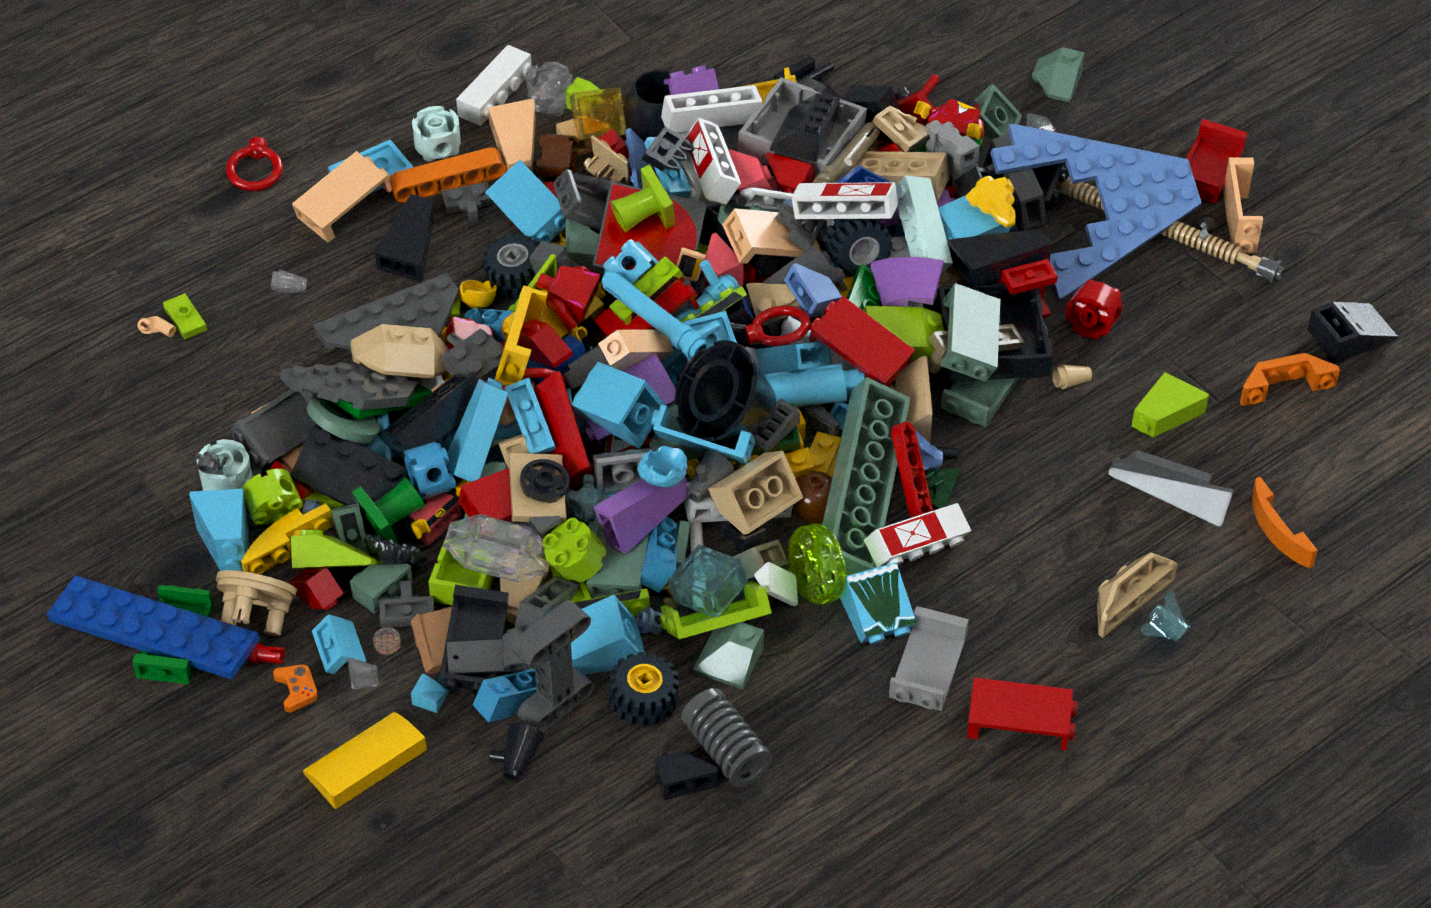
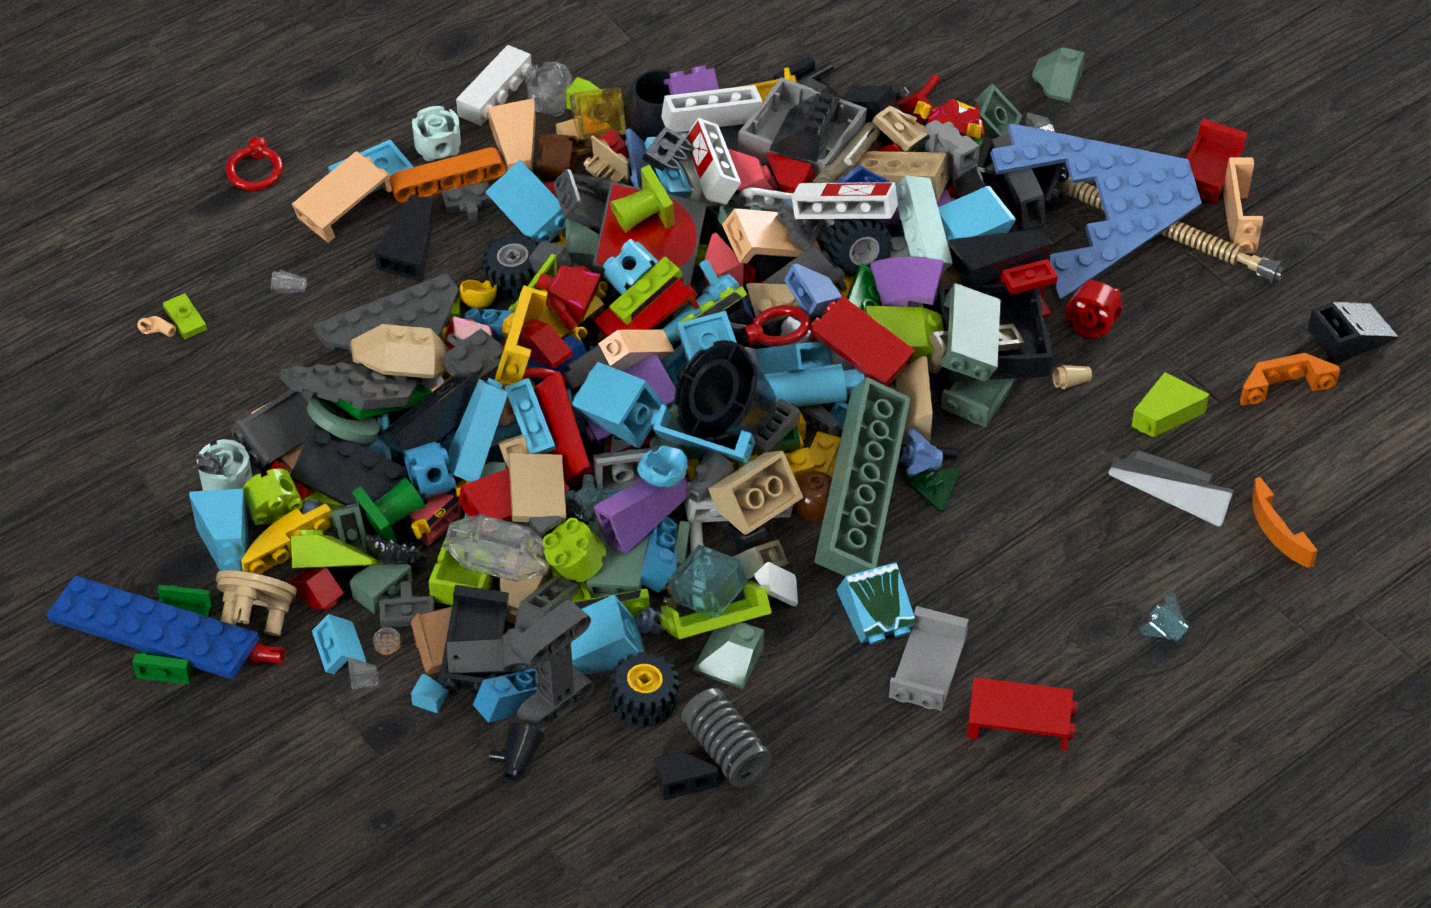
(300, 686): orange piece -> none
(366, 759): yellow slope -> none
(544, 482): black wheel -> none
(681, 335): medium azure cylinder -> none
(689, 263): slope -> none
(817, 563): clear neon green wedge -> none
(906, 445): red beam -> none
(918, 535): white brick -> none
(994, 198): yellow rock -> none
(1132, 589): tan wedge -> none
(1208, 223): black hinge -> none

